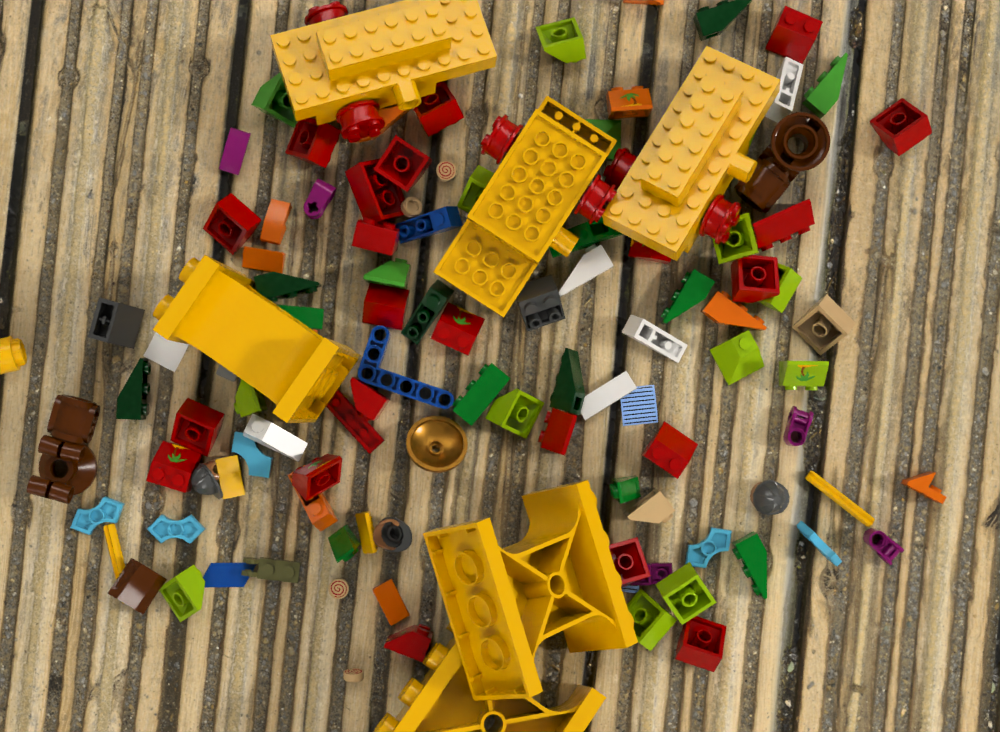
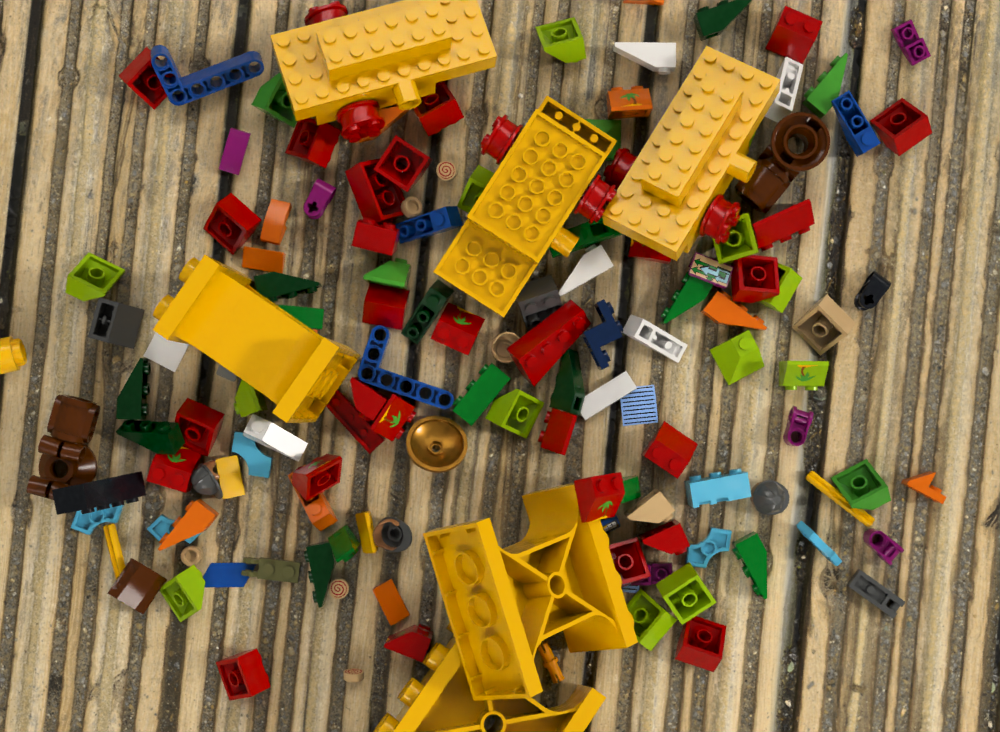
(92, 278): none -> lime slope
(99, 494): none -> black wedge
(143, 79): none -> red slope
(156, 436): none -> dark green slope
(191, 555): none -> tan tile
(196, 520): none -> orange slope
(203, 76): none -> blue beam
(243, 674): none -> red slope
(322, 567): none -> dark green slope
(393, 418): none -> red slope
(500, 344): none -> tan hair
(548, 341): none -> red wedge
(550, 662): none -> light orange pin
(599, 496): none -> red slope
(602, 334): none -> dark blue bracket
(610, 524): none -> slope
(651, 55): none -> white slope
(667, 538): none -> red slope
(710, 270): none -> panel
(717, 488): none -> medium azure wedge
(854, 124): none -> blue slope
(862, 486): none -> bright green slope
(873, 289): none -> black piece
(875, 593): none -> dark grey plate
(910, 43): none -> magenta slope

